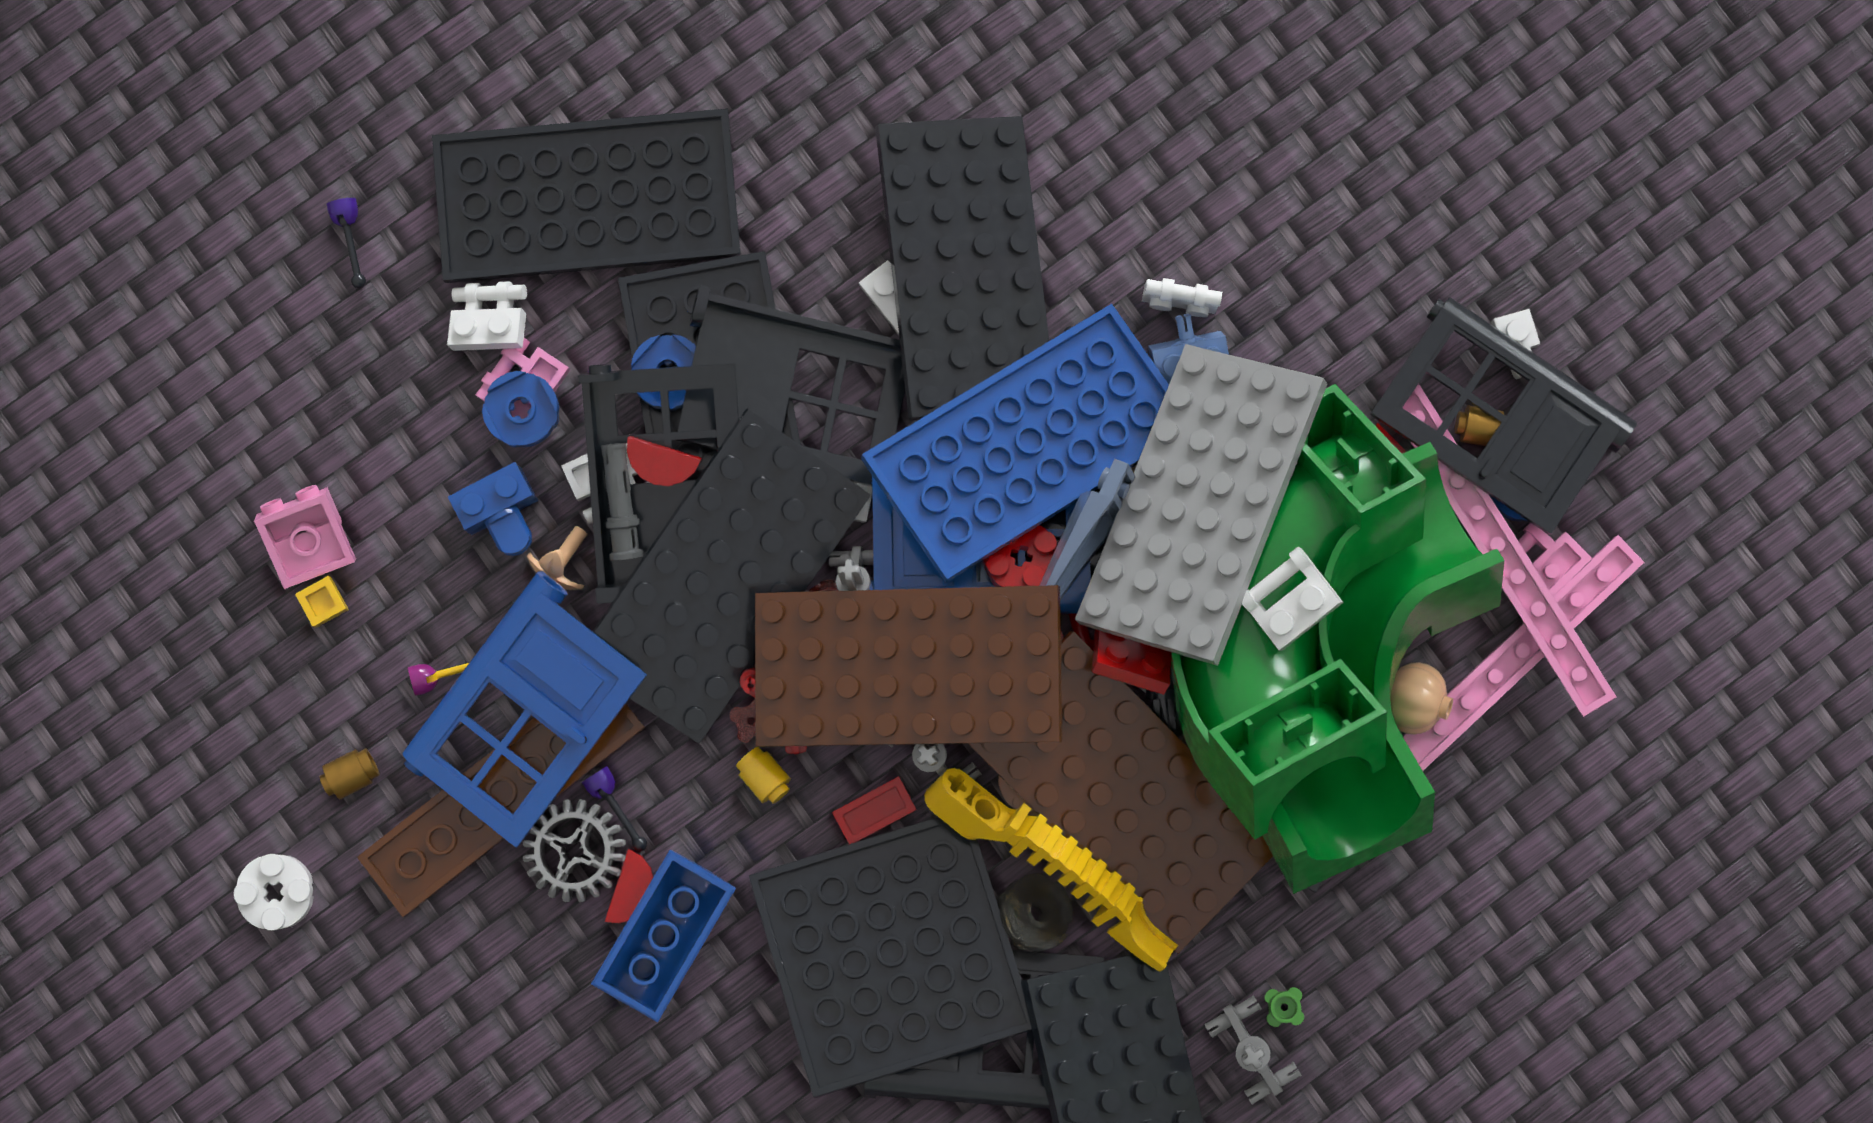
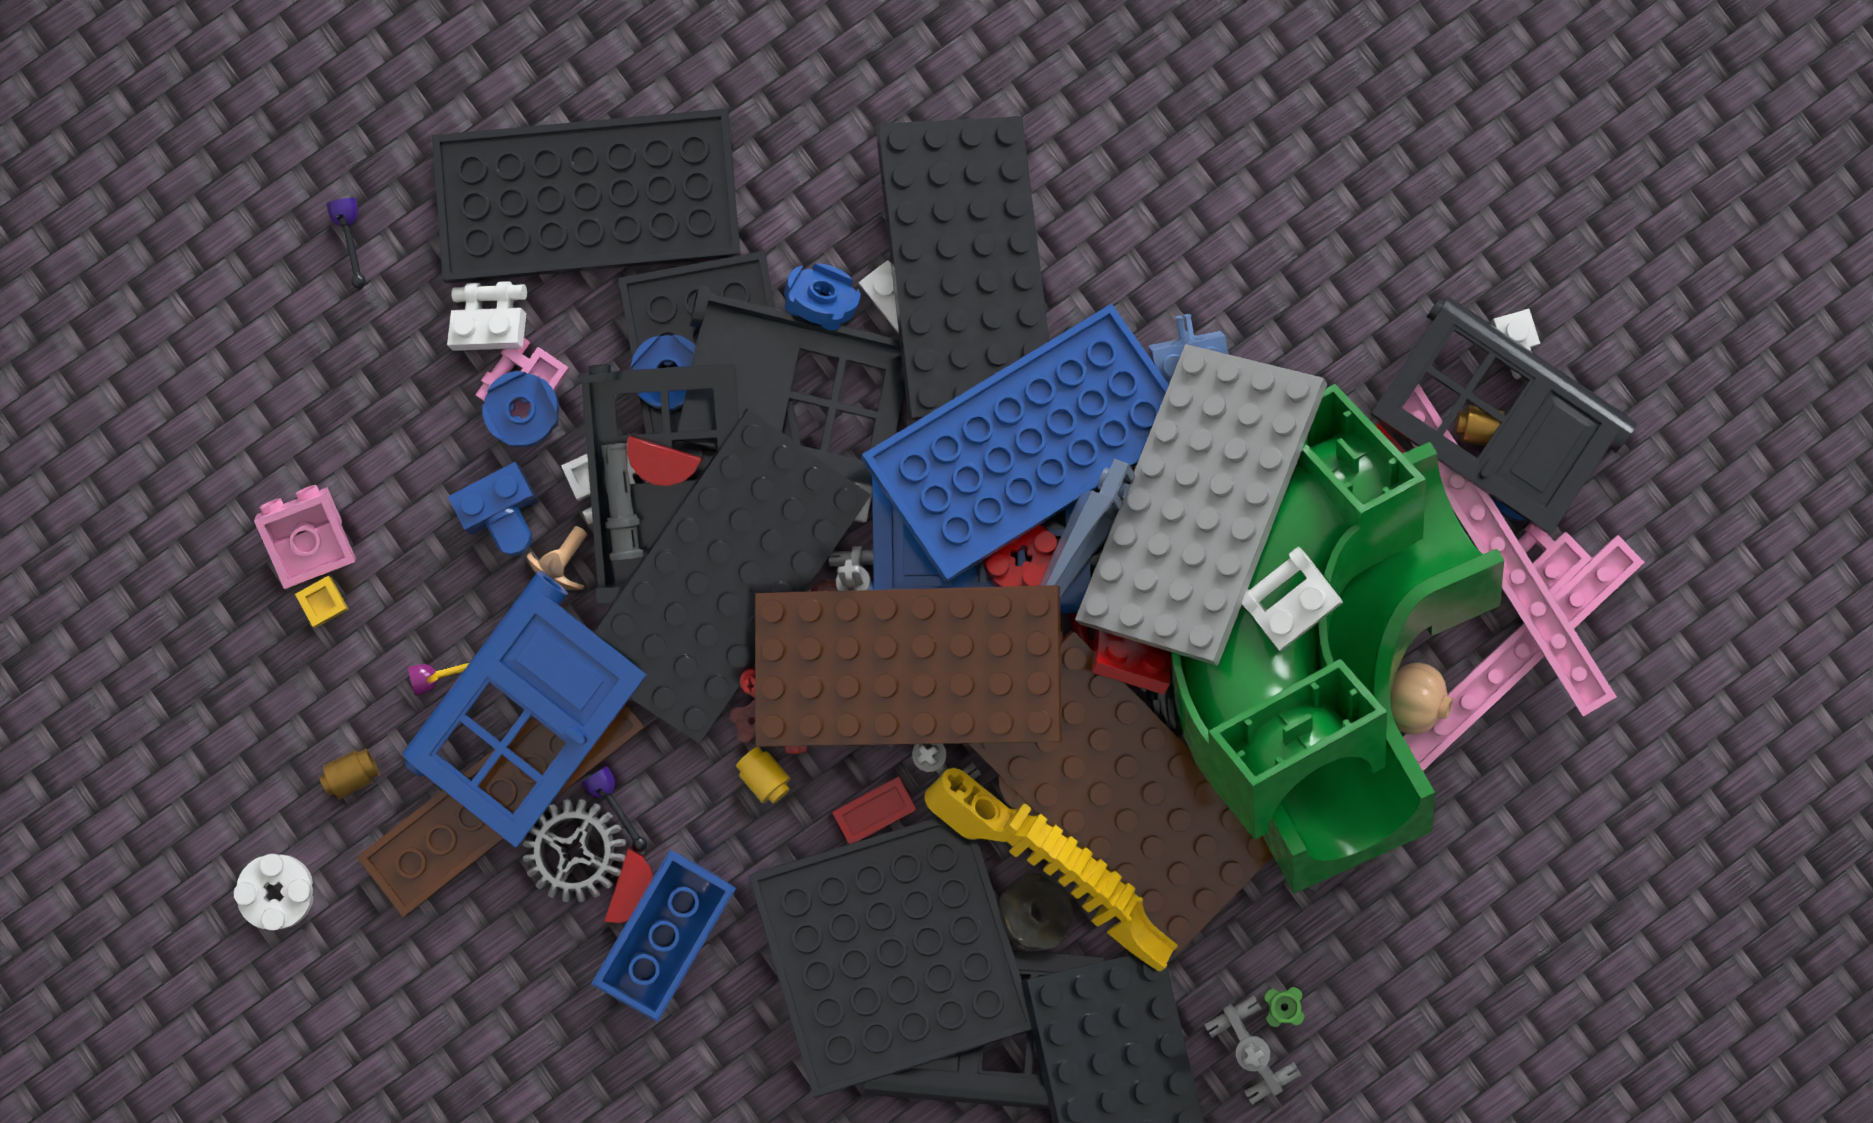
(804, 296): none -> blue plate
(1196, 300): white plate -> none

